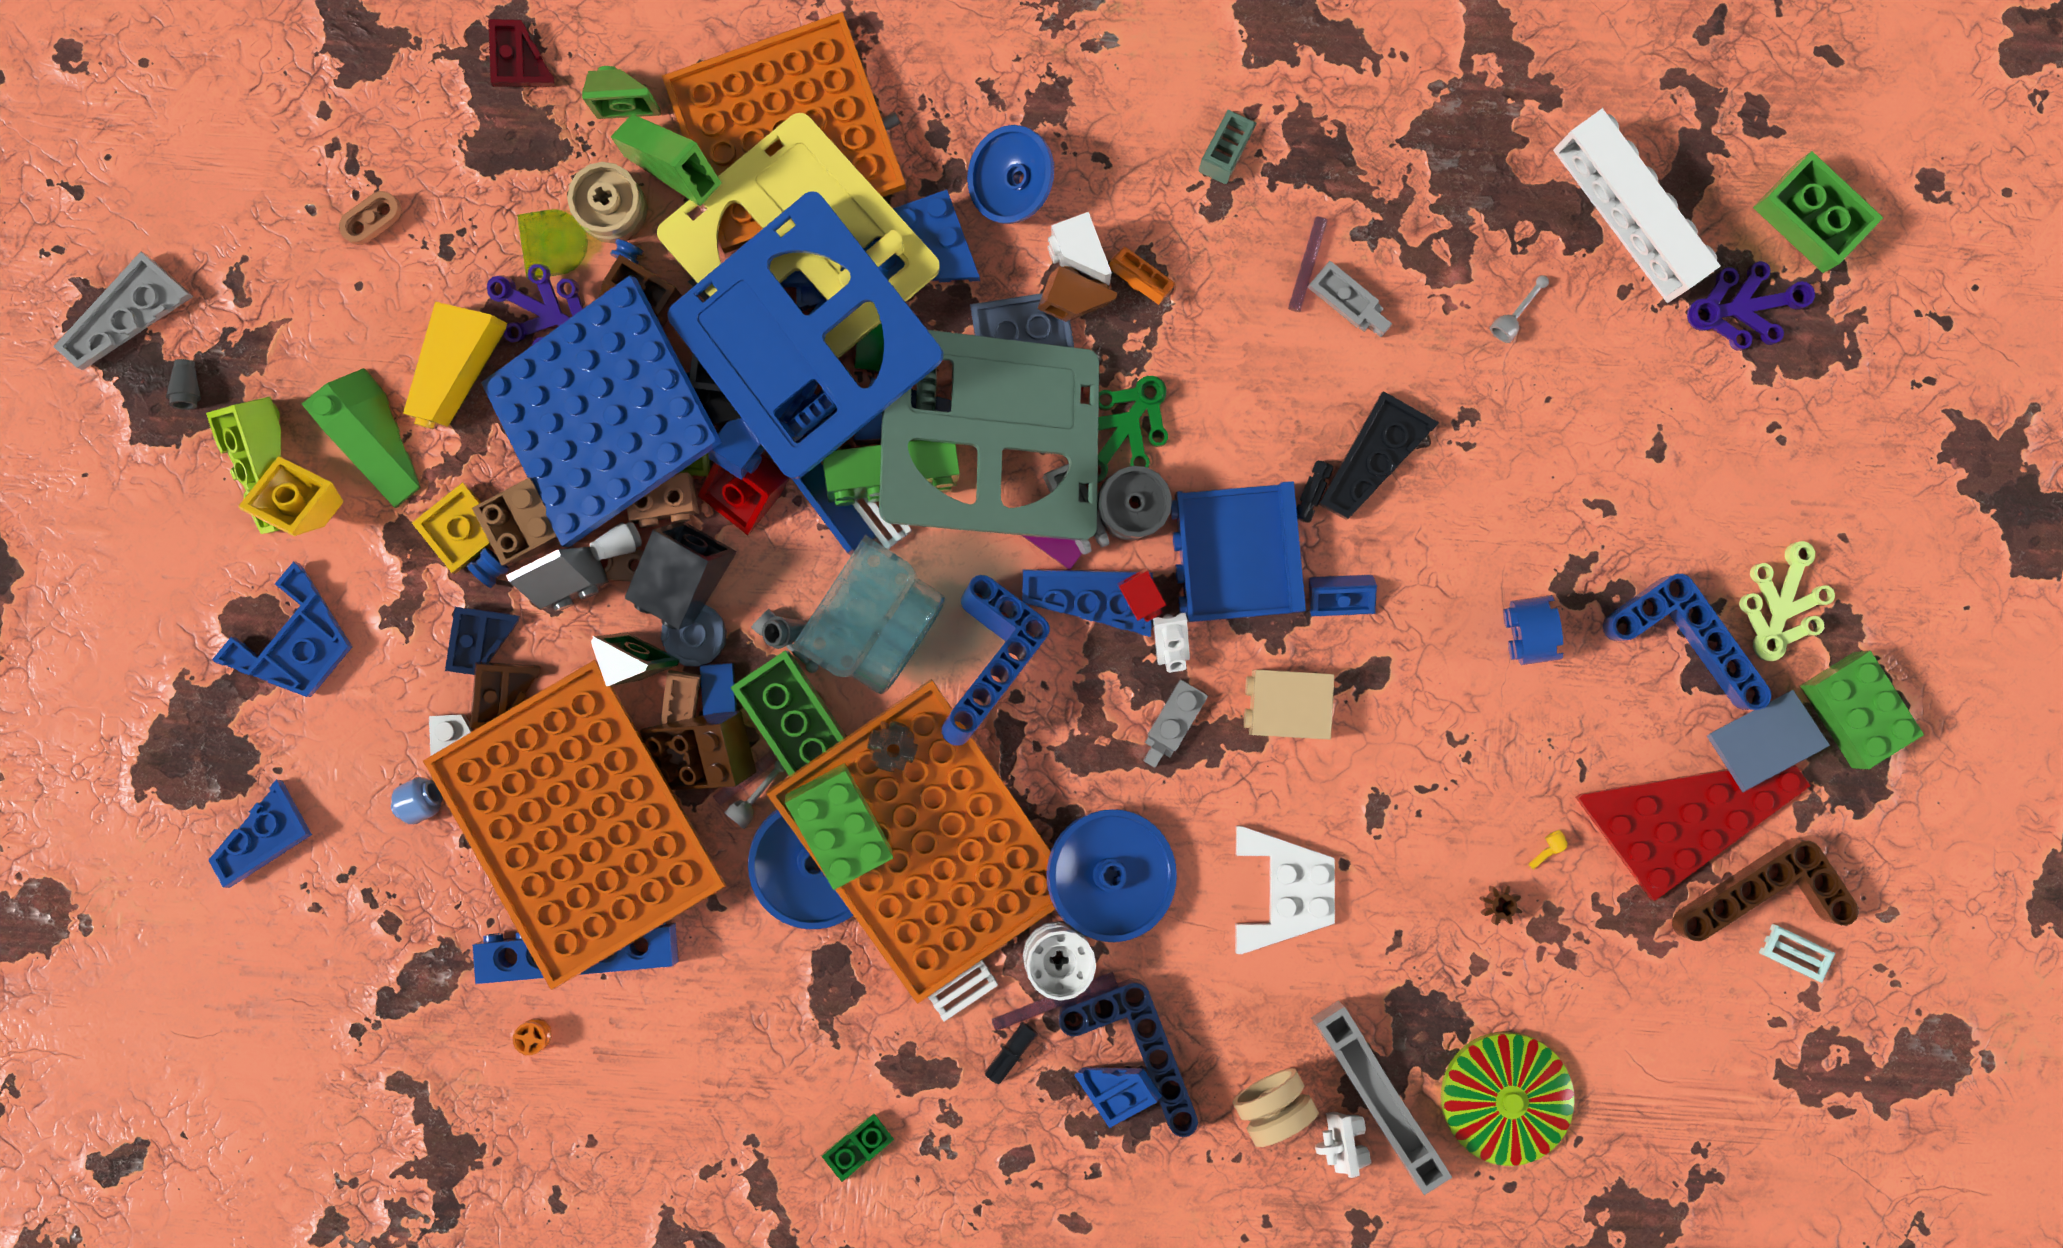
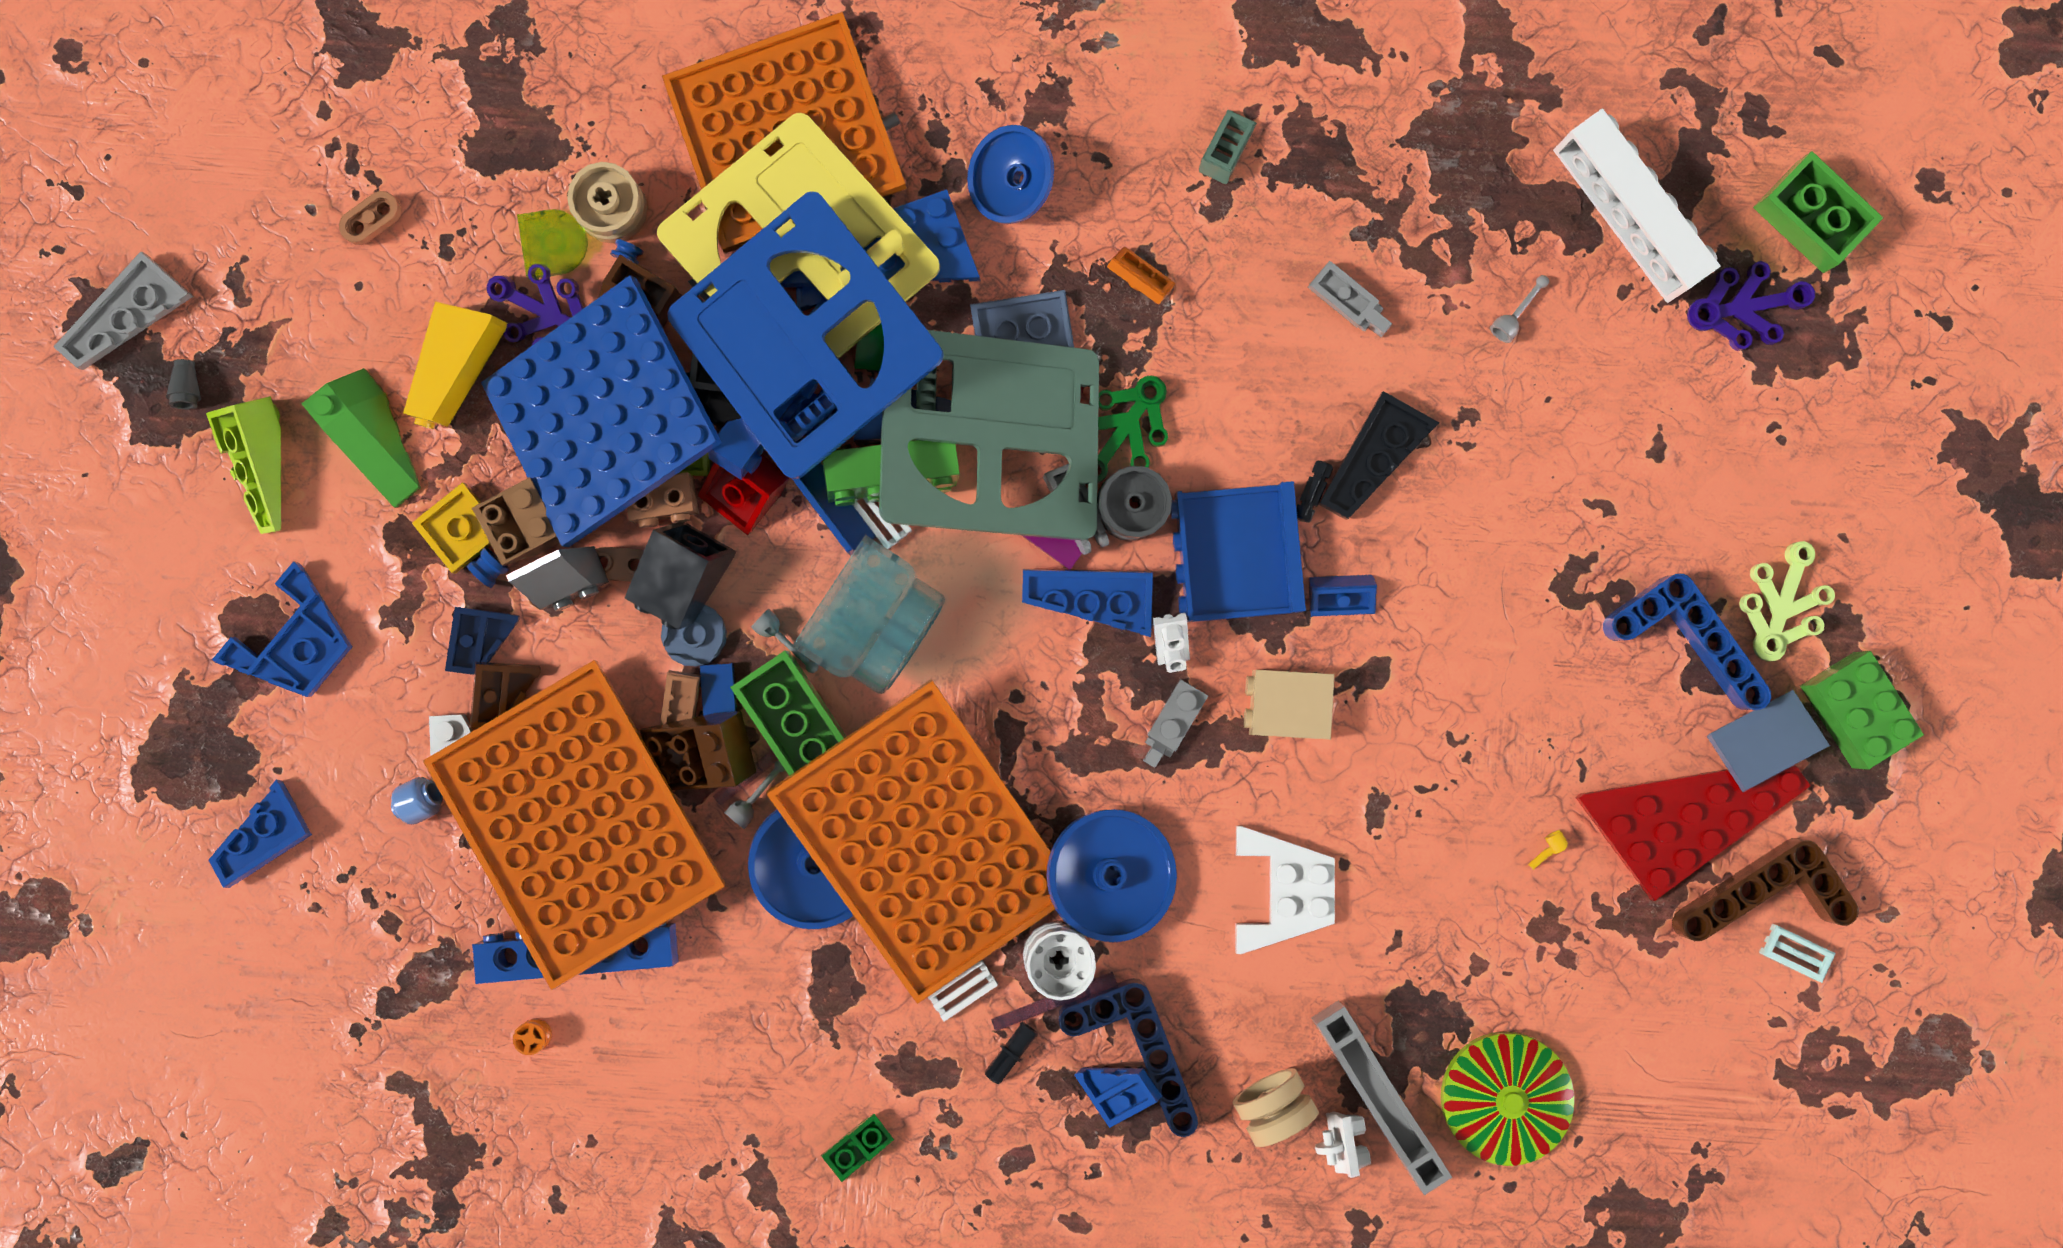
(292, 498): yellow slope -> none
(515, 56): dark red wing -> none
(617, 95): bright green slope -> none
(617, 541): white cone -> none
(628, 658): slope -> none
(667, 157): bright green slope -> none
(782, 631): dark grey cone -> none
(839, 826): bright green brick -> none
(889, 734): clear smoke brick -> none
(1018, 642): blue beam -> none
(1072, 295): dark orange slope -> none
(1078, 246): white slope -> none
(1142, 595): red brick -> none
(1307, 264): bar -> none
(1492, 902): reddish brown gear -> none
(1534, 630): blue brick -> none

